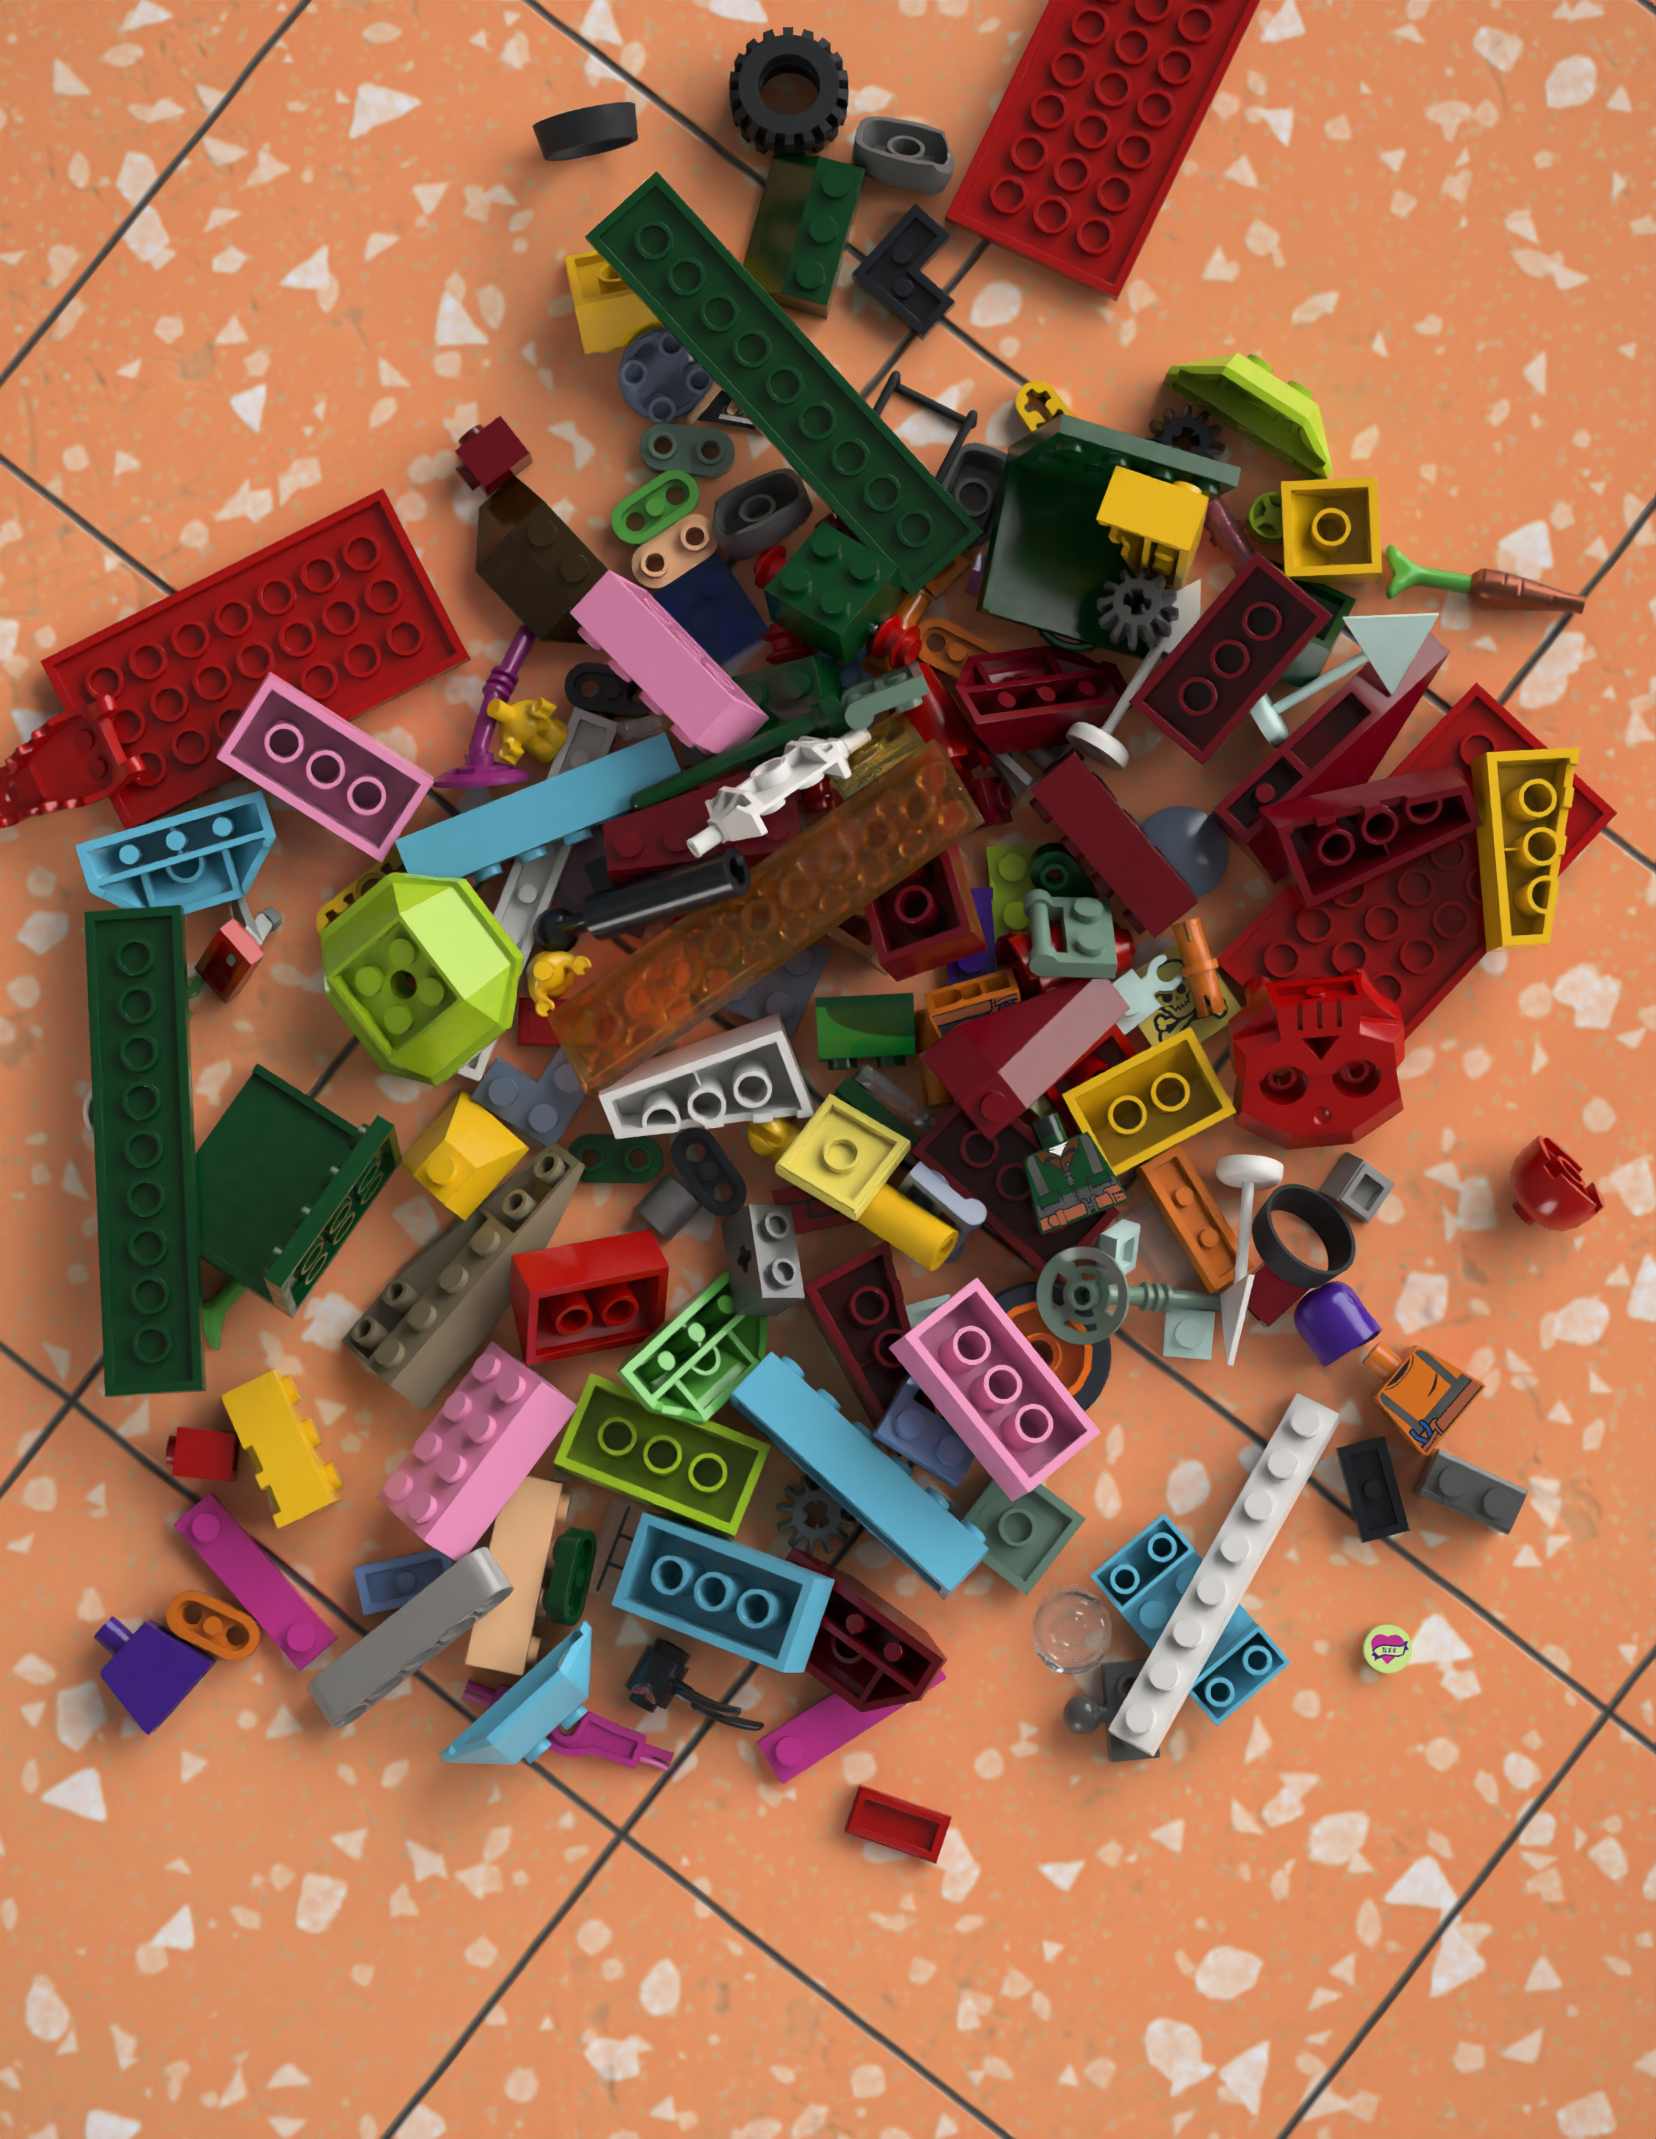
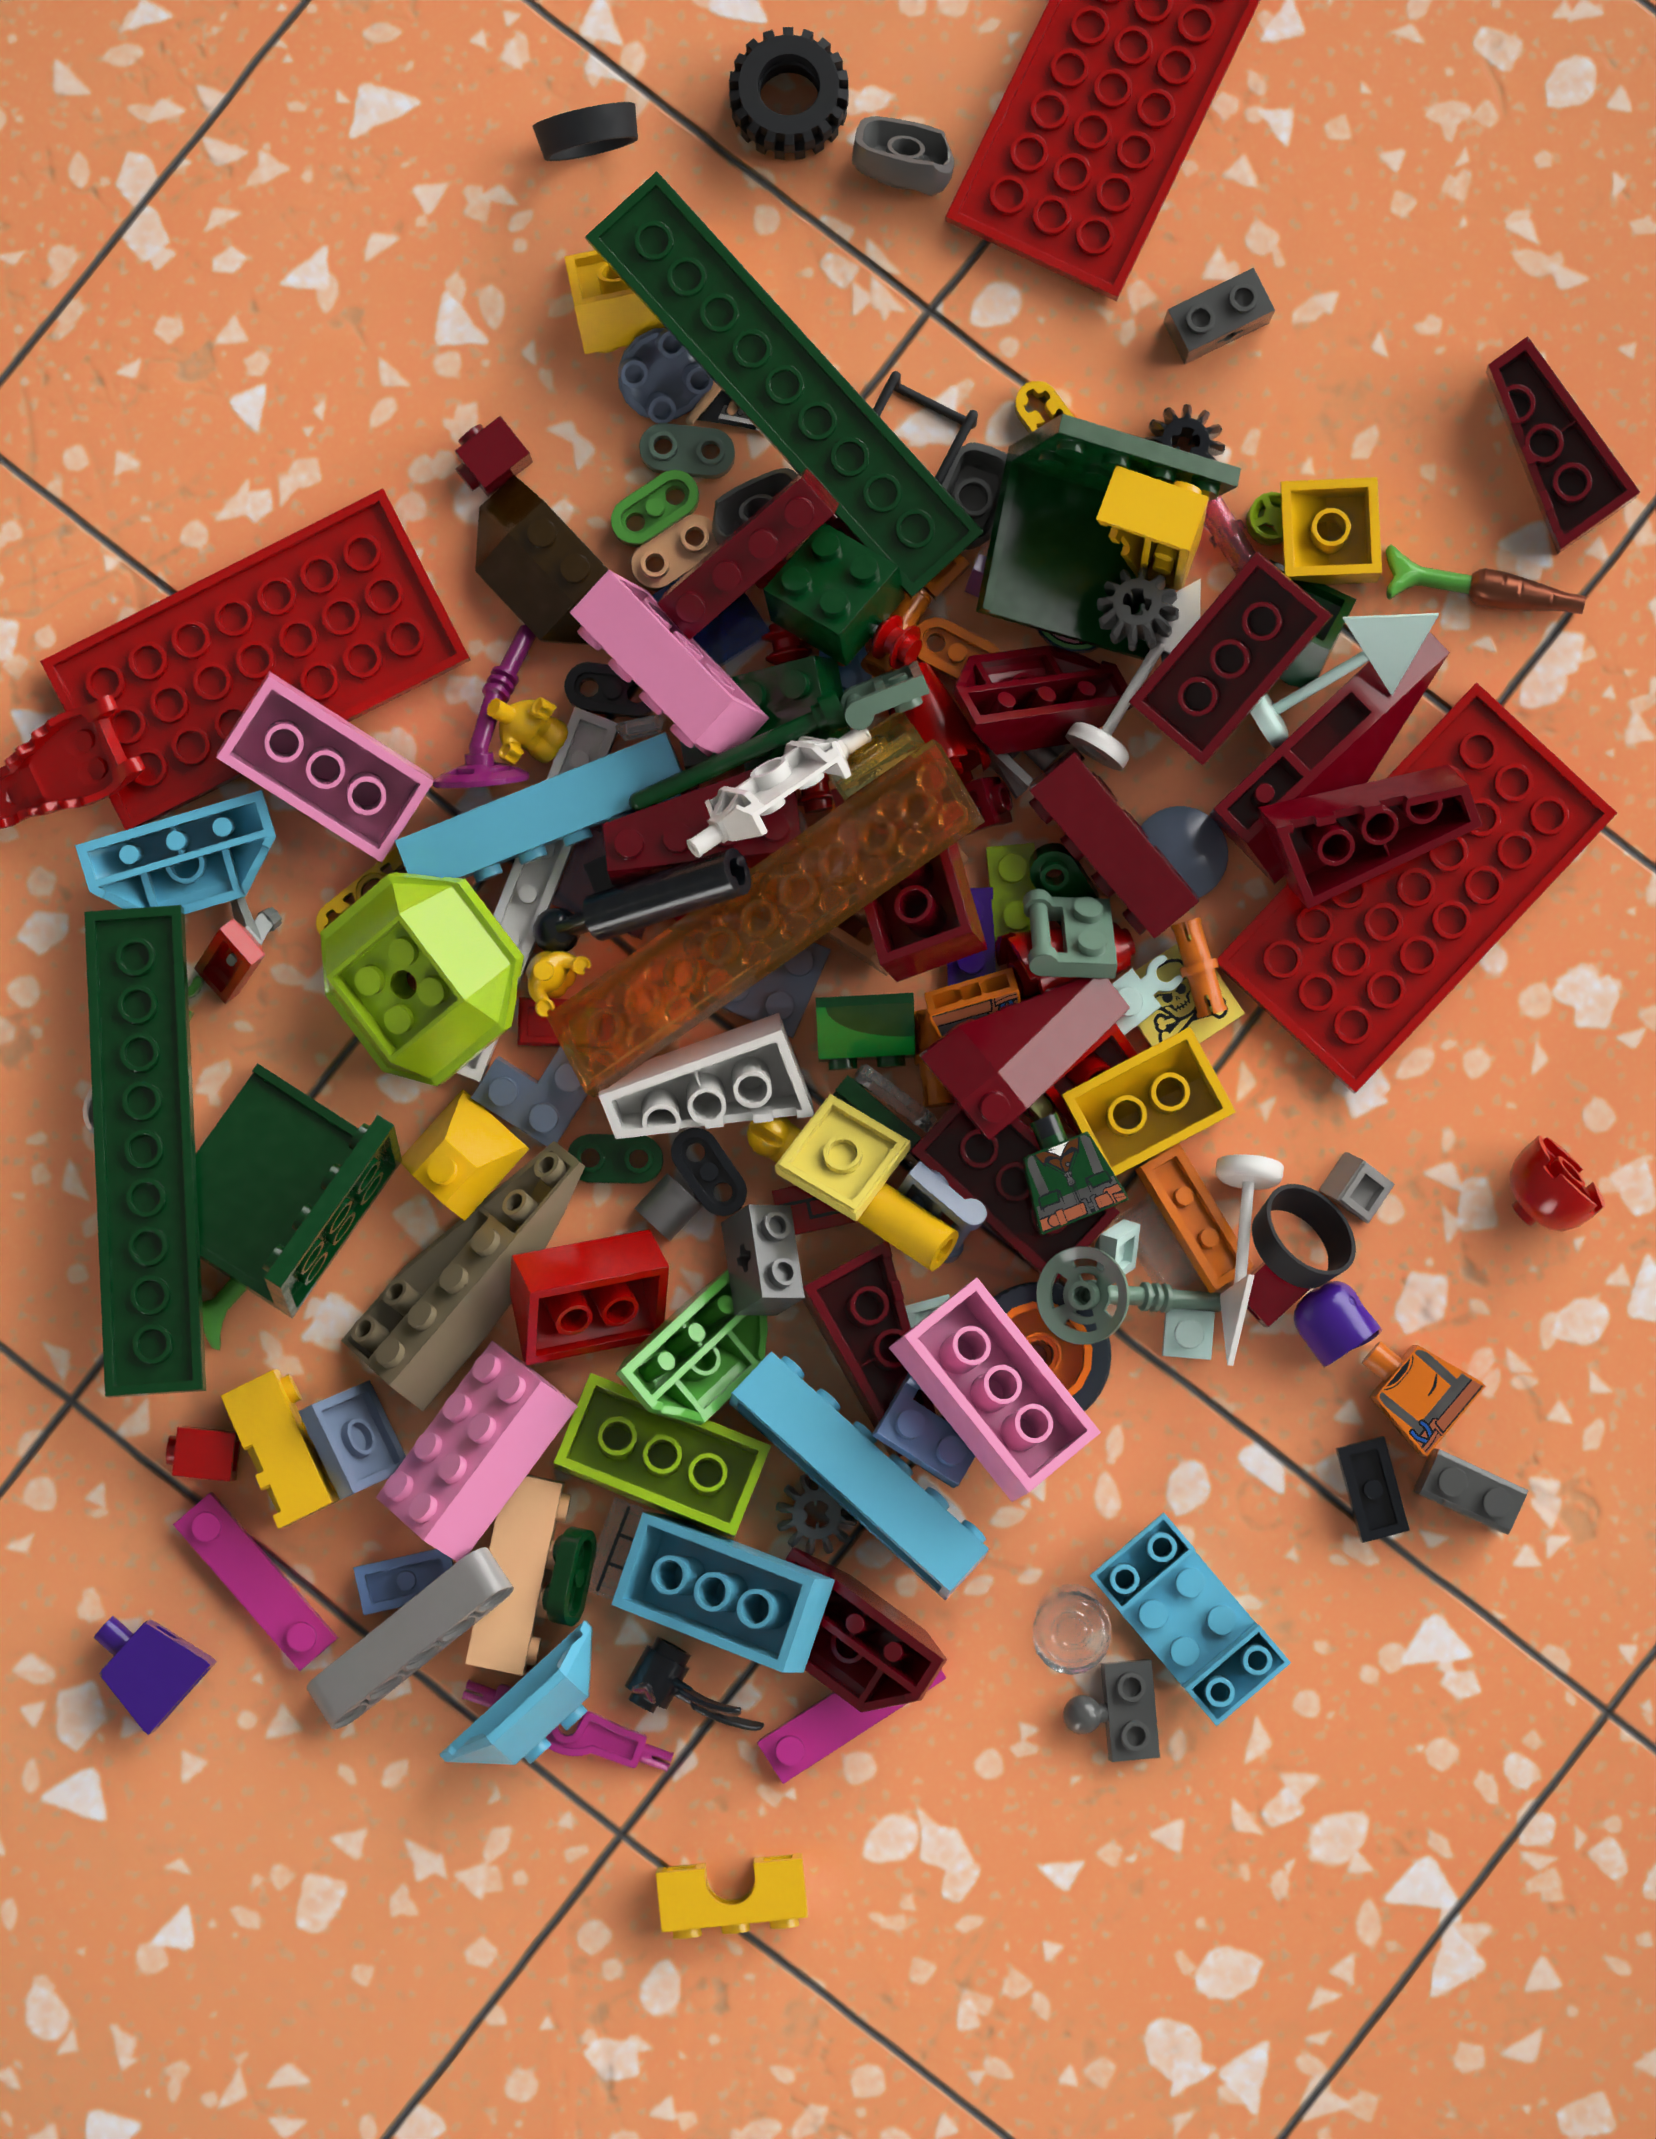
(214, 1626): orange plate -> none
(353, 1439): none -> sand blue plate
(691, 1904): none -> yellow arch
(748, 553): none -> dark red brick
(804, 230): dark green slope -> none
(895, 273): black plate -> none
(897, 1823): red tile -> none
(1022, 1533): sand green plate -> none
(1219, 316): none -> dark grey brick
(1224, 1574): white plate -> none
(1258, 407): lime wedge -> none
(1315, 1034): red brick -> none
(1387, 1648): yellowish green tile -> none
(1520, 846): yellow wedge -> none
(1560, 450): none -> dark red wedge

